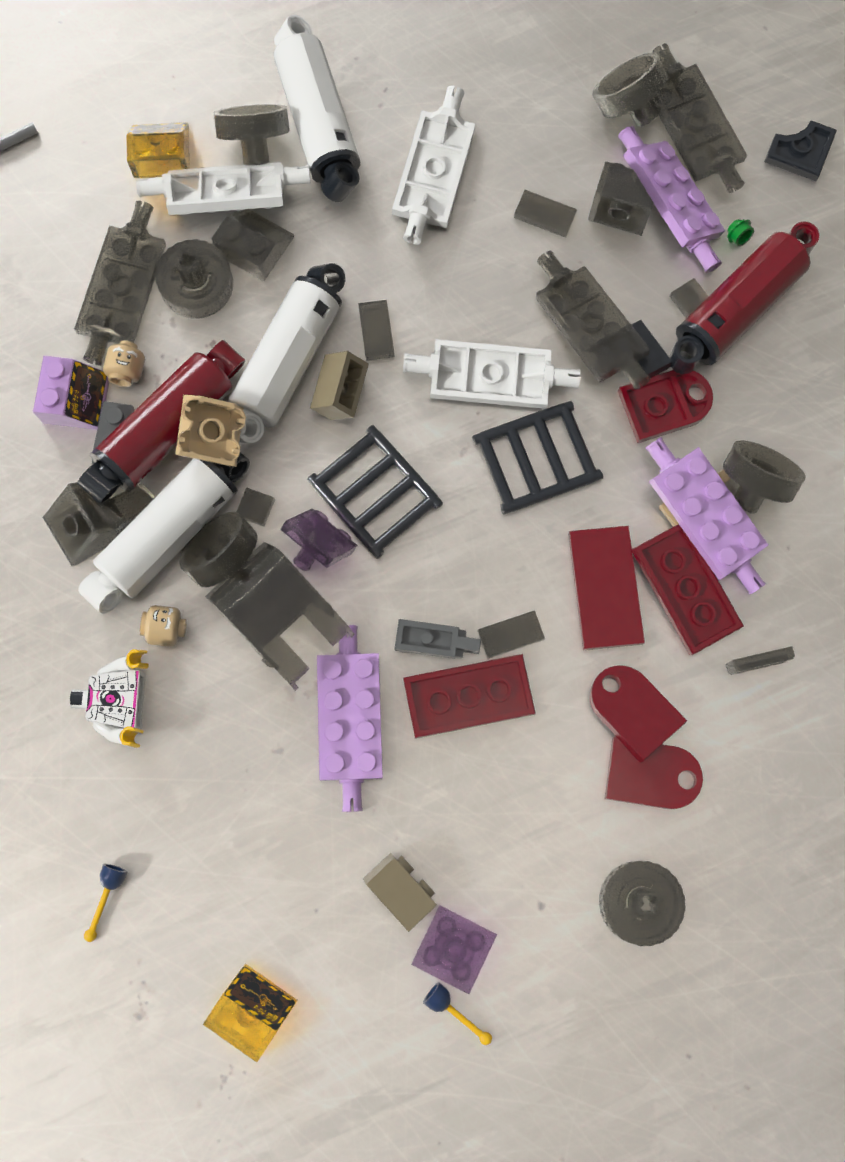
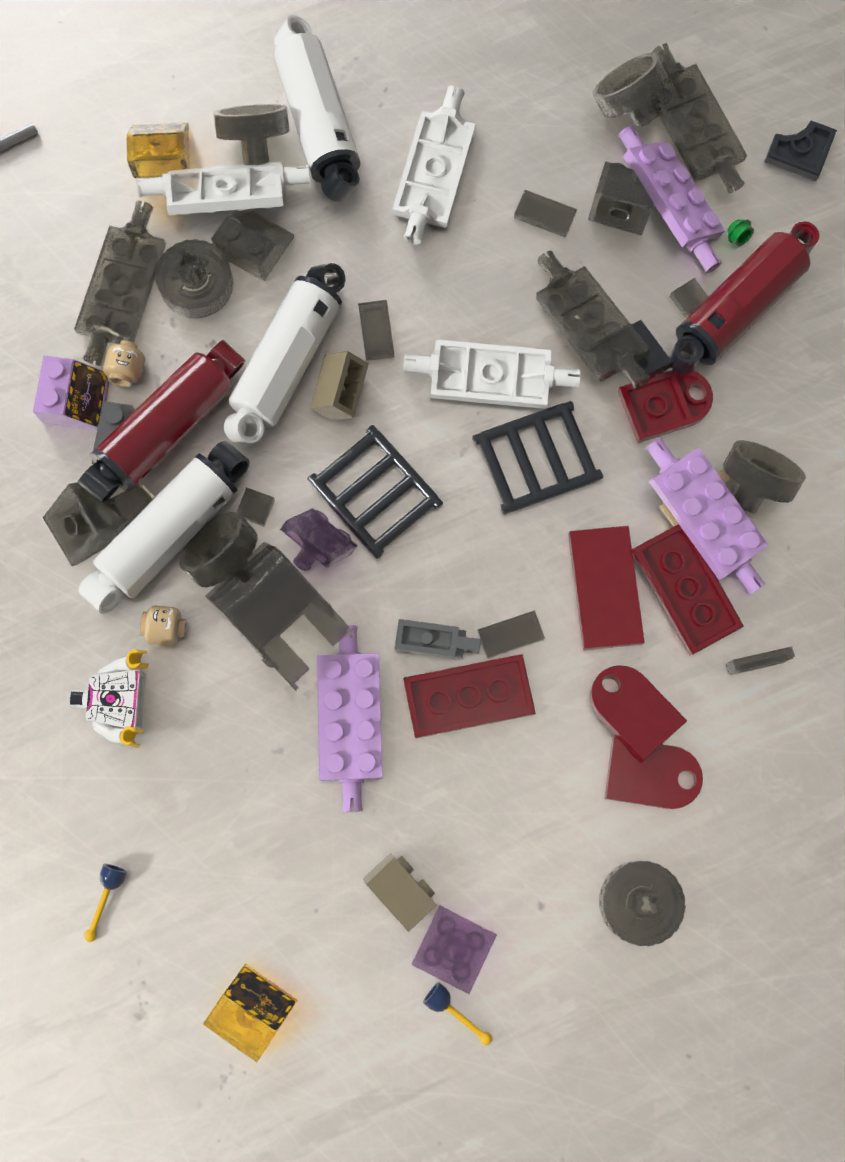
(210, 430): tan slope -> none

